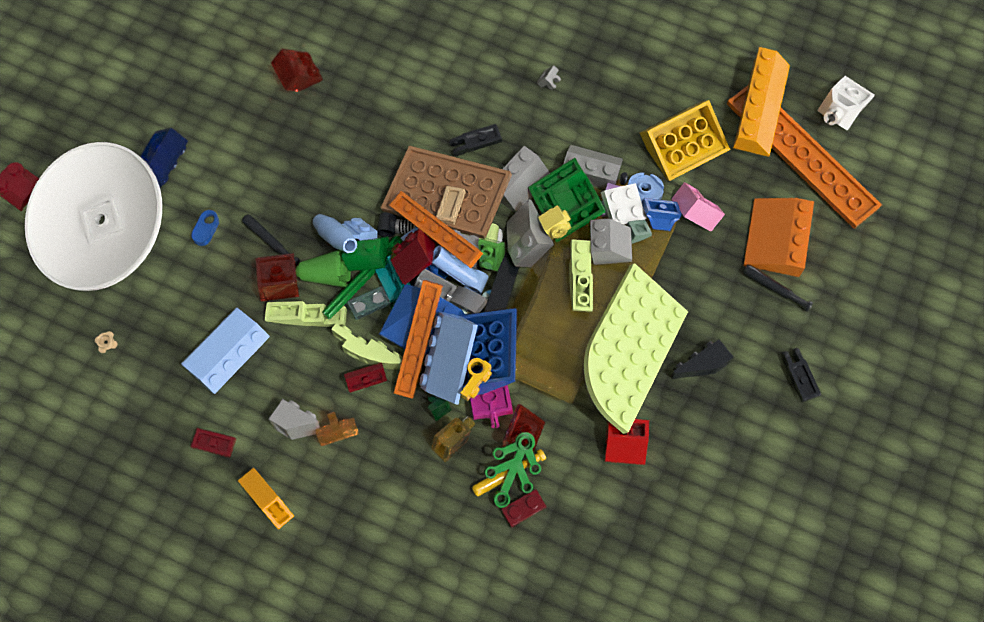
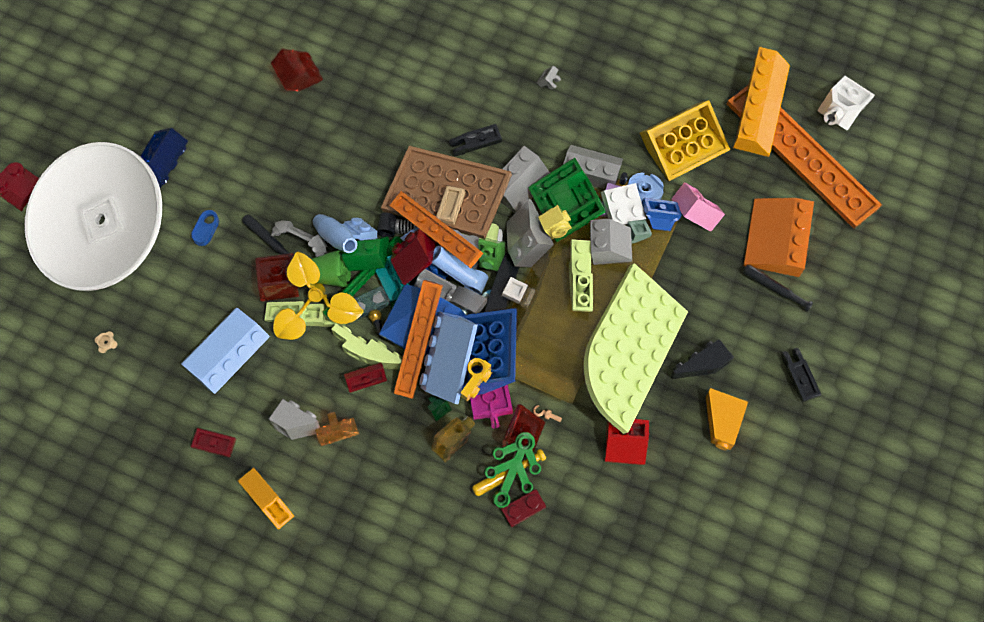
(303, 272): none -> yellow plant
(316, 242): none -> light grey piece
(375, 317): none -> piece
(514, 290): none -> white plate
(548, 414): none -> light nougat hand
(724, 418): none -> light orange slope

